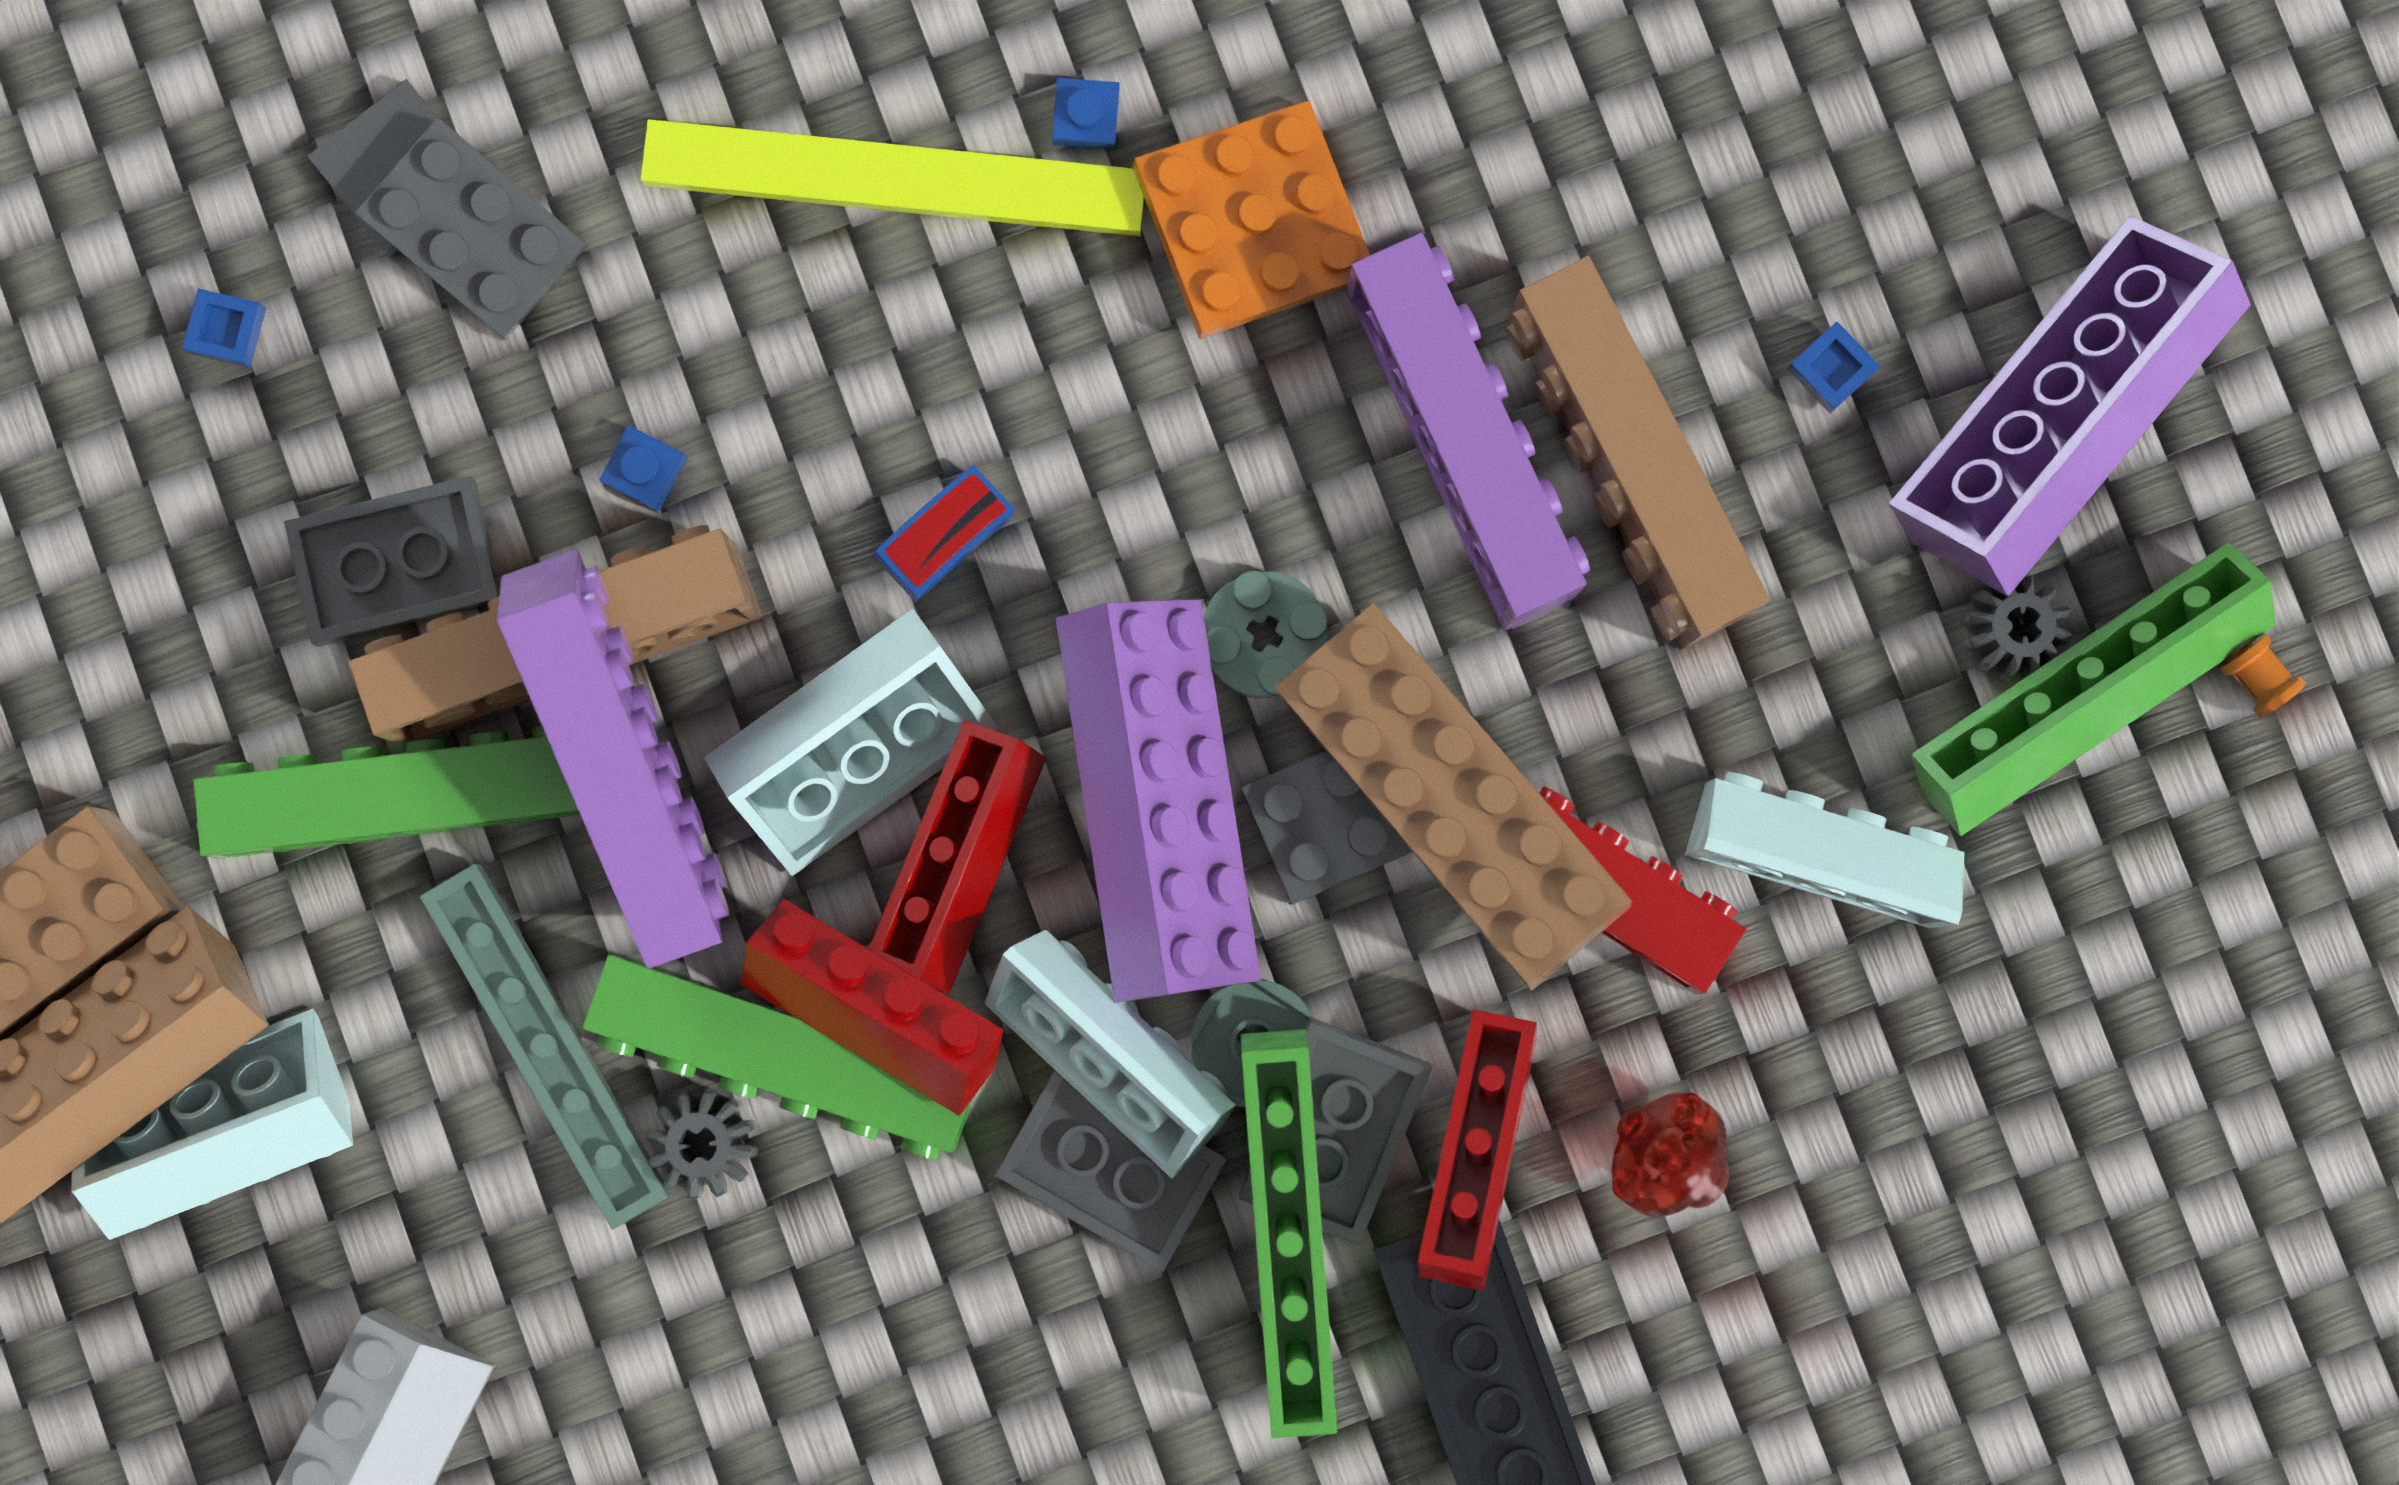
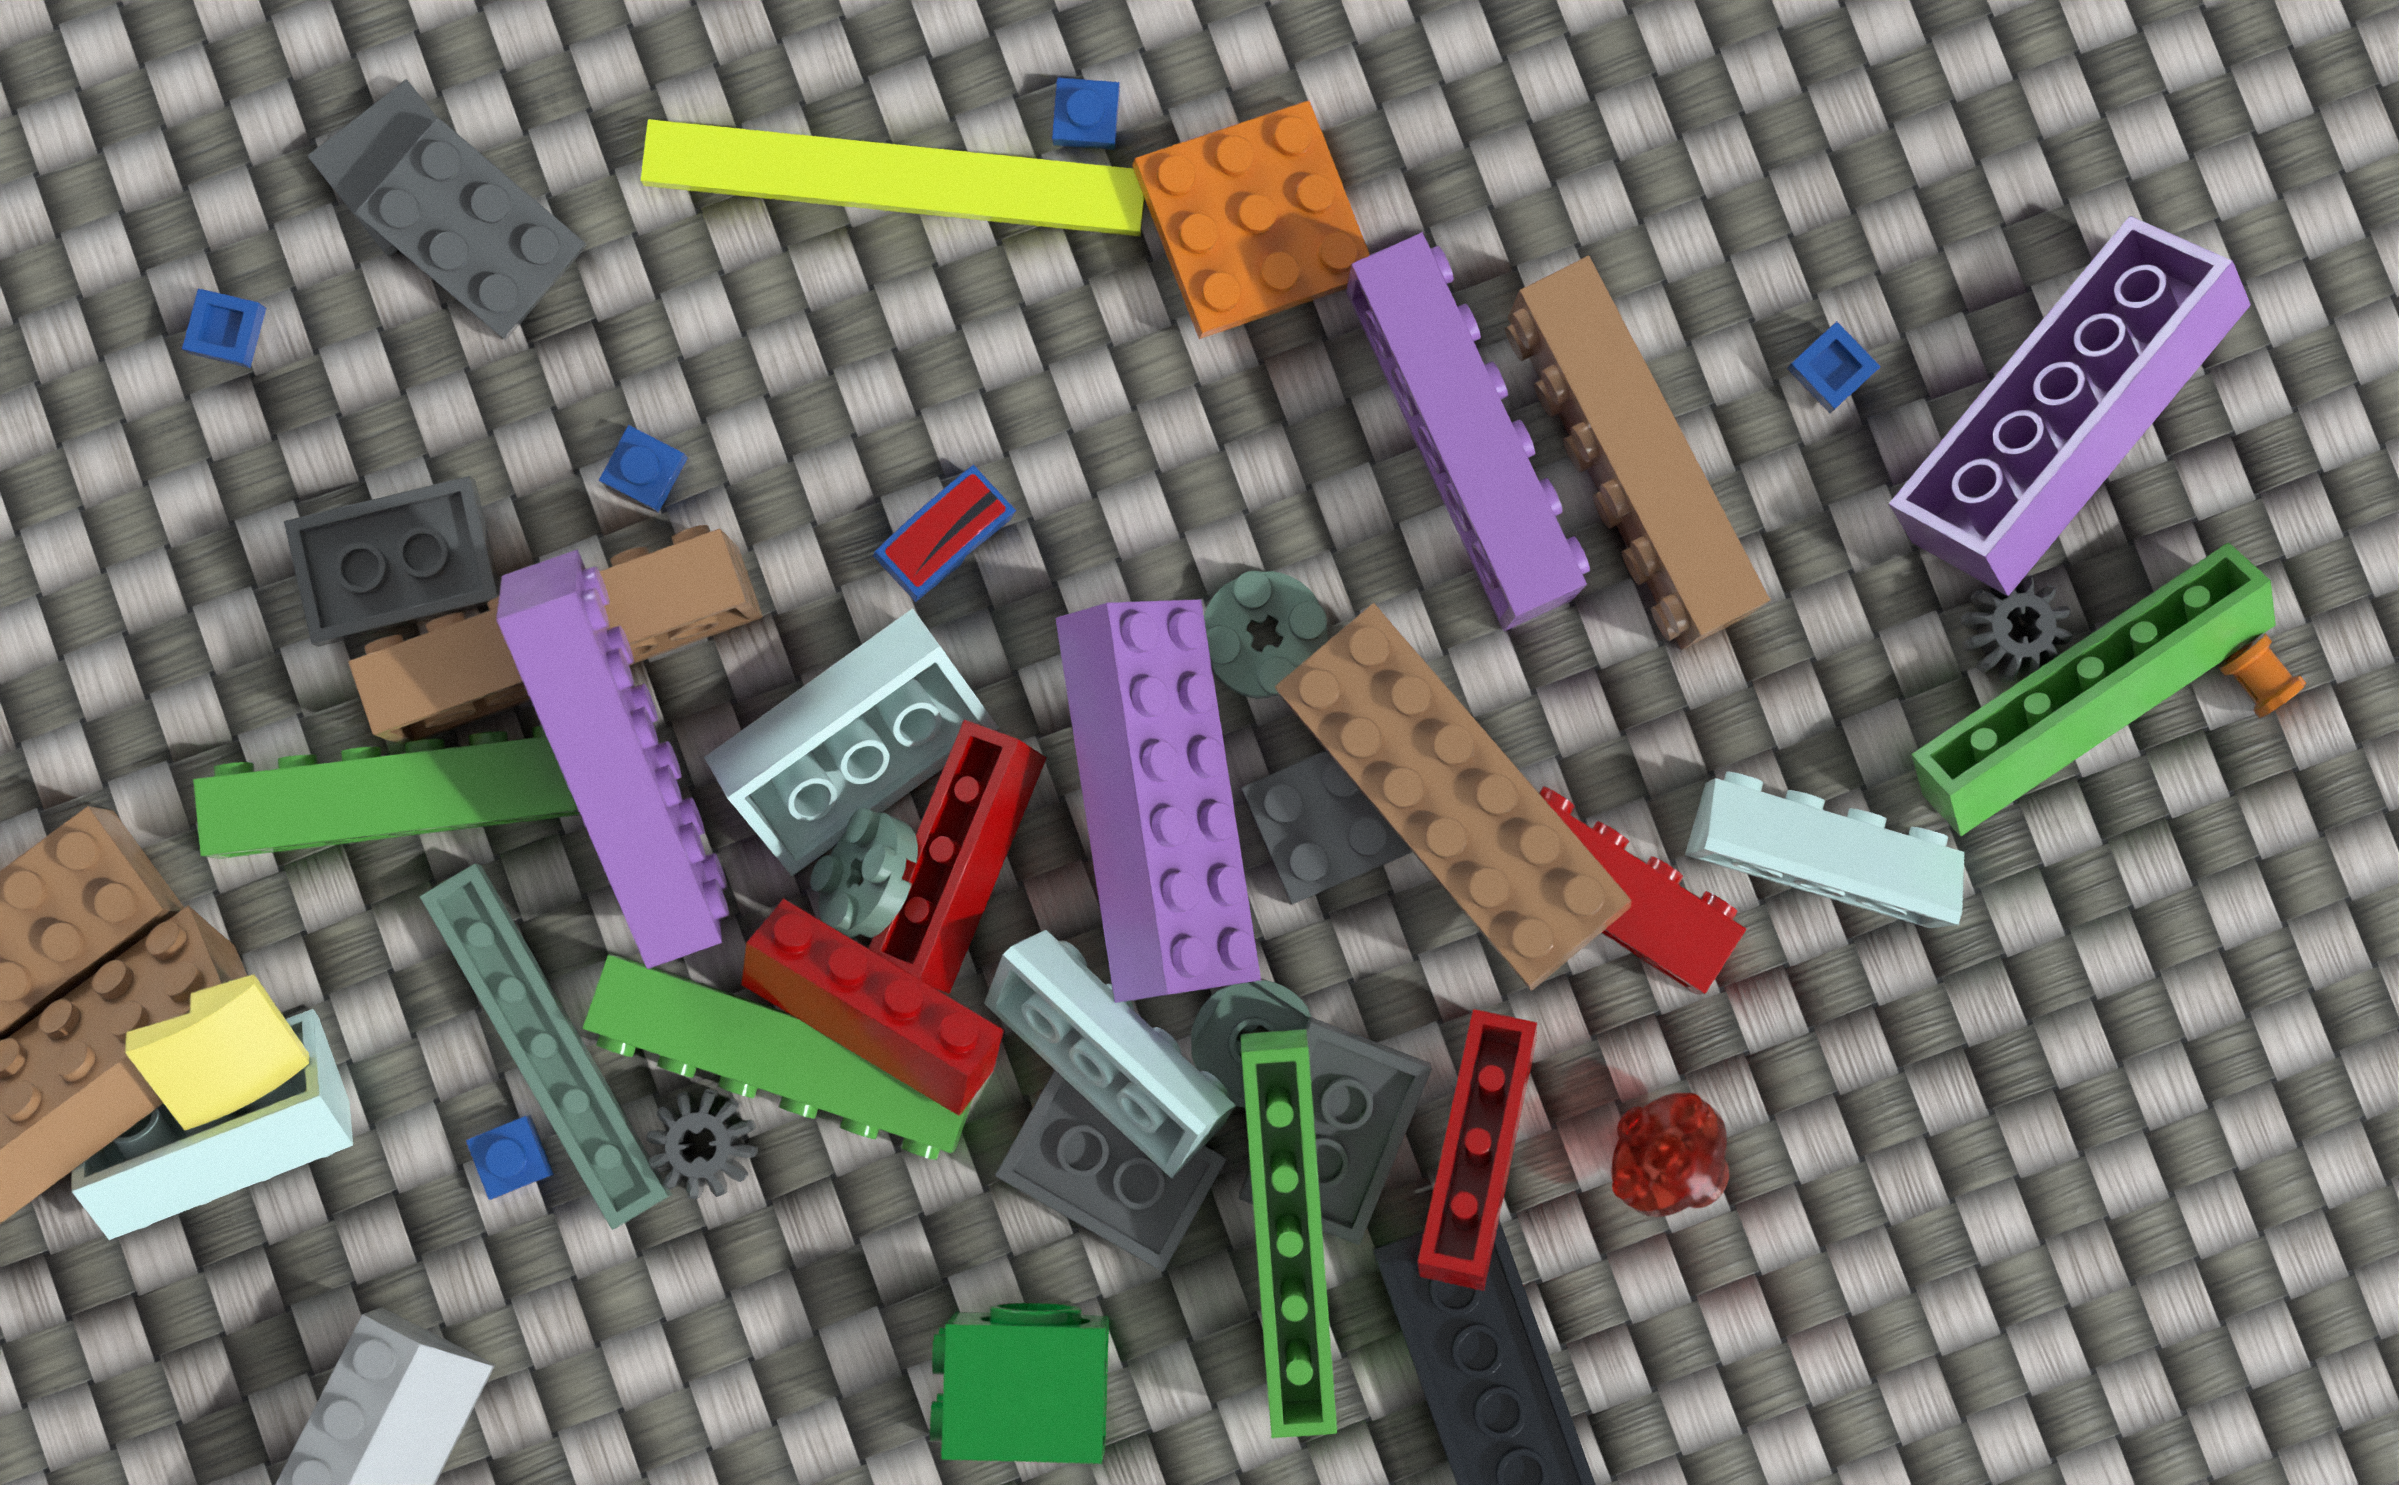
(218, 1054): none -> light yellow slope
(509, 1157): none -> blue plate
(863, 875): none -> sand green plate
(1022, 1385): none -> green brick

